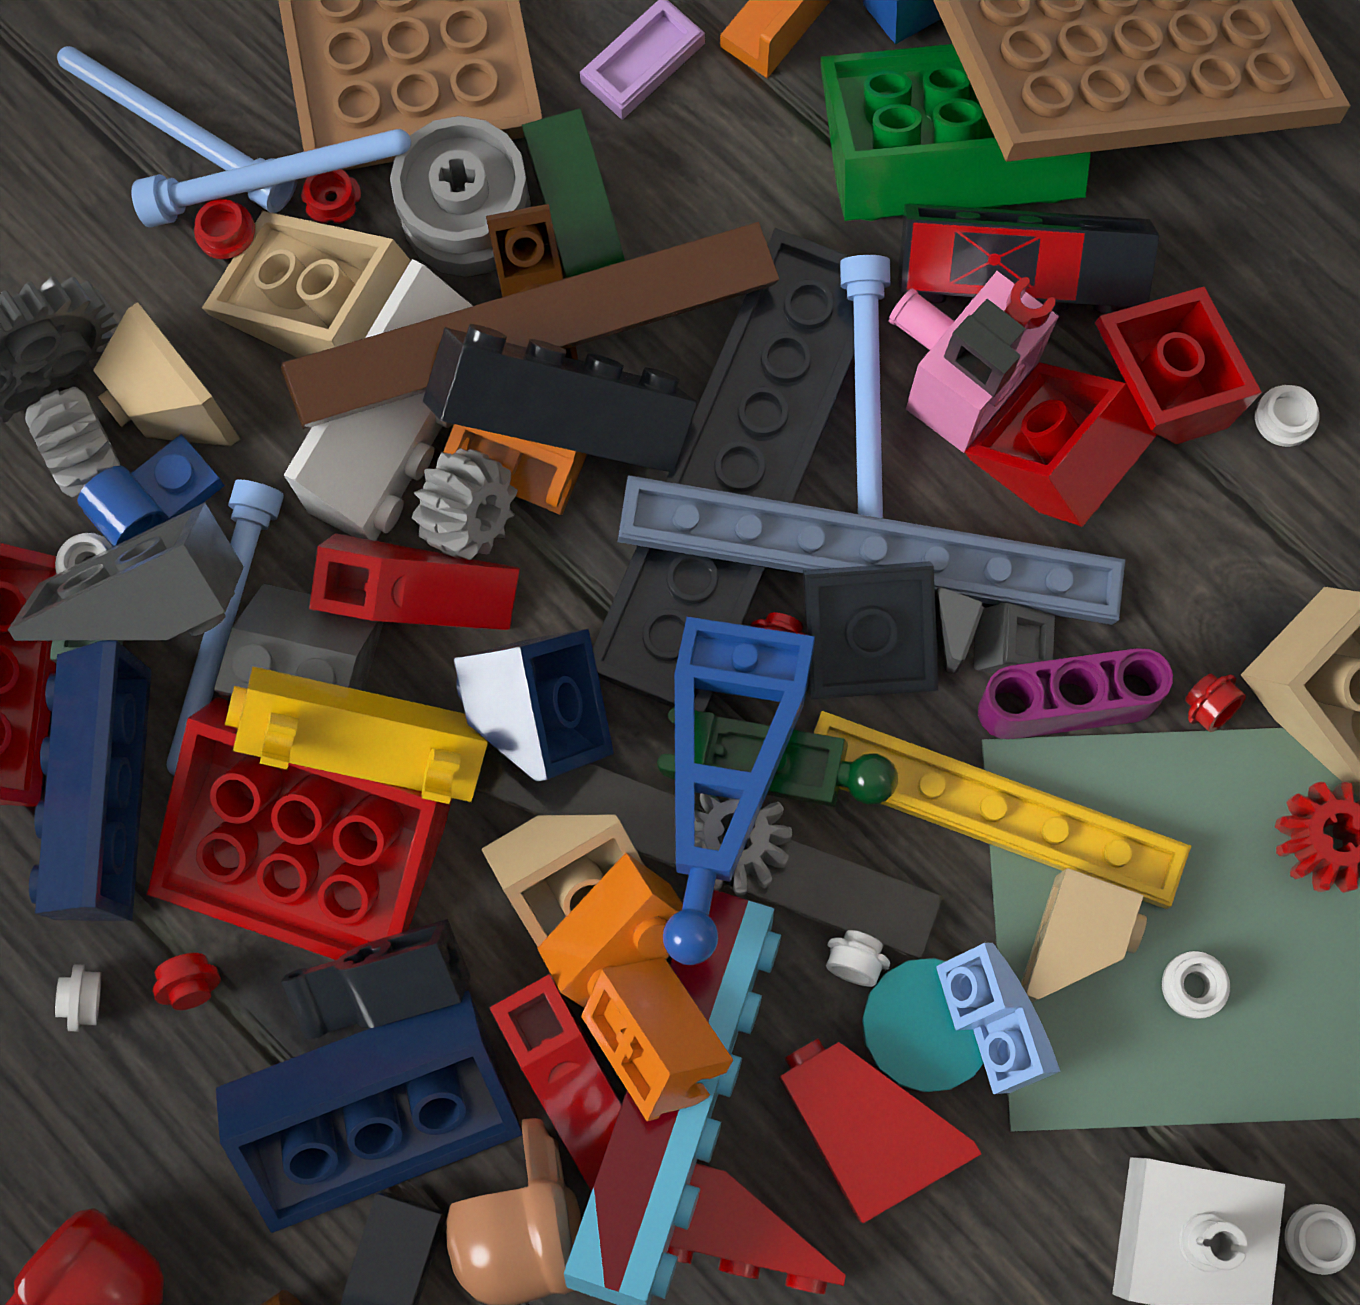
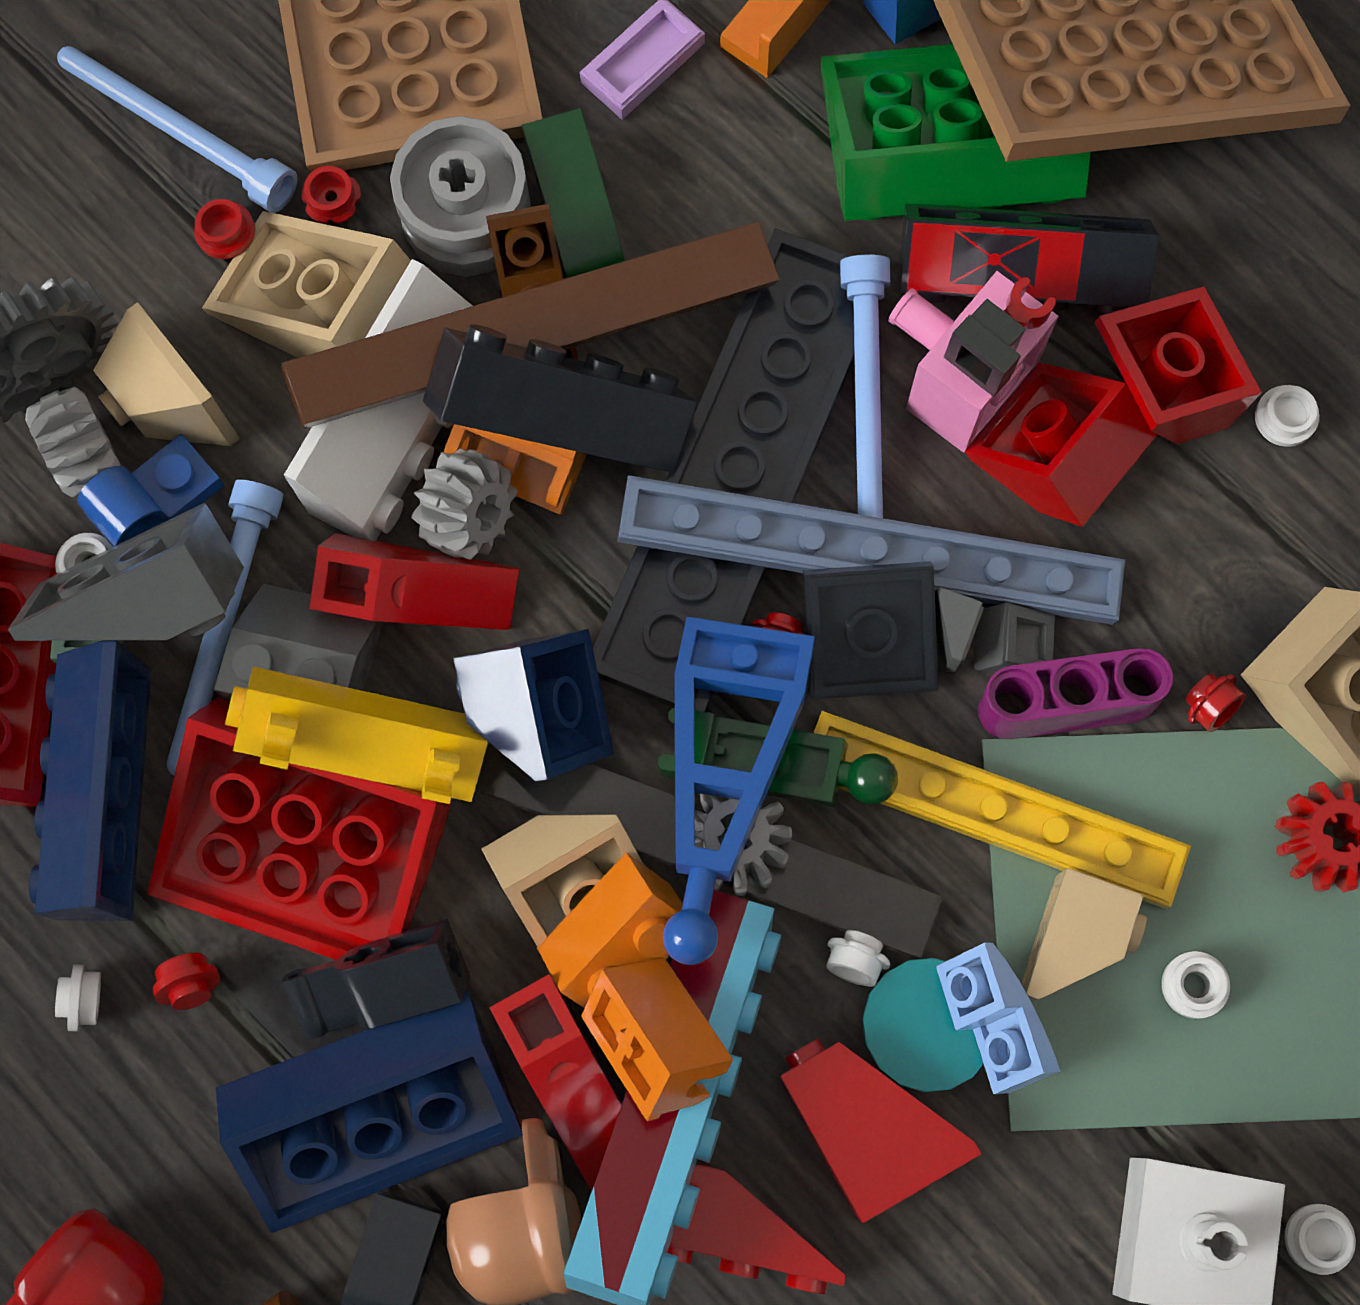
(163, 199): light blue piece -> none

